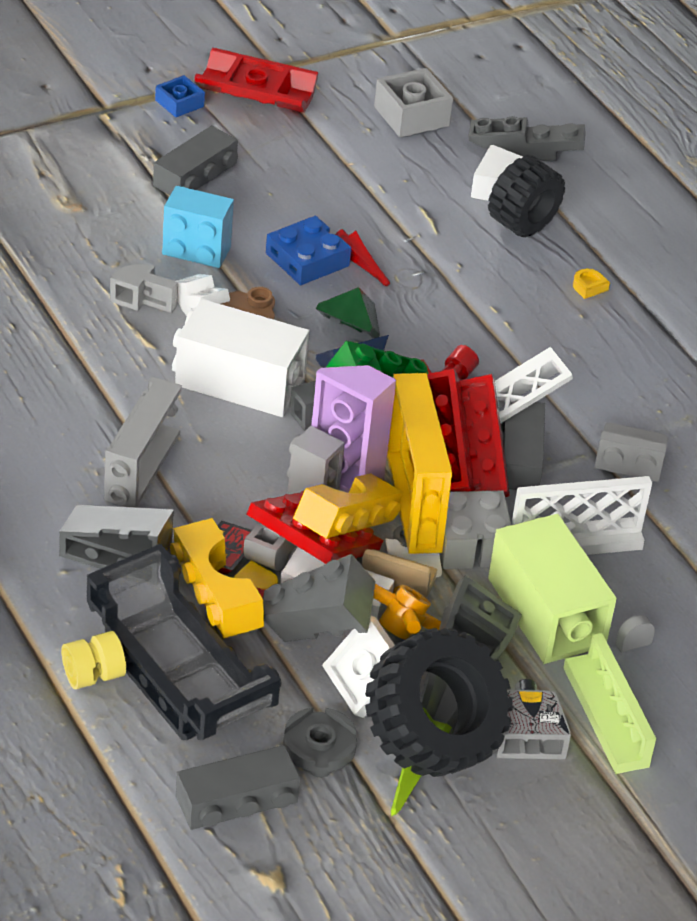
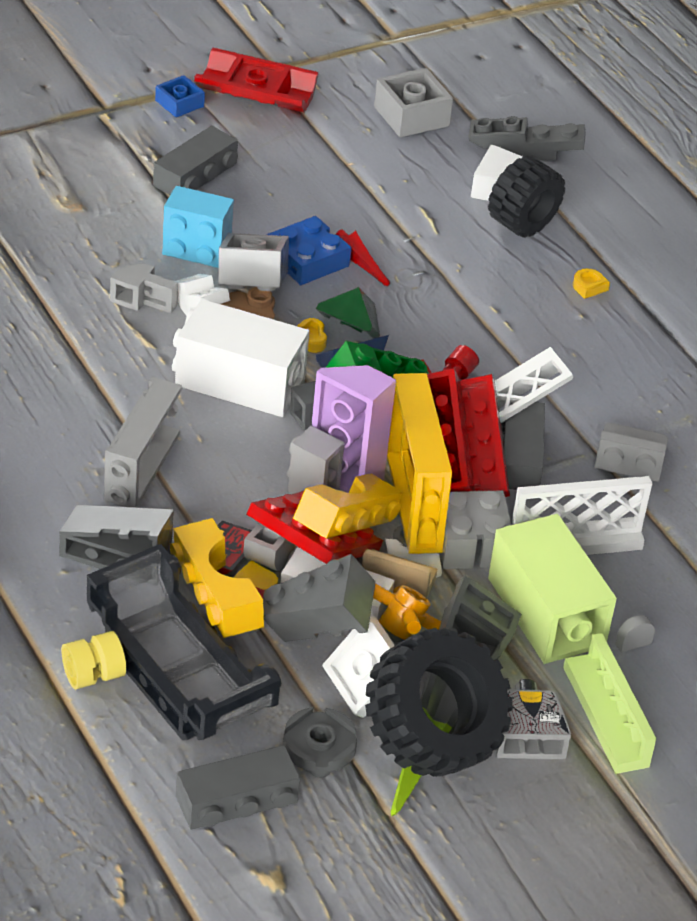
(253, 261): none -> light grey brick
(317, 337): none -> yellow tile

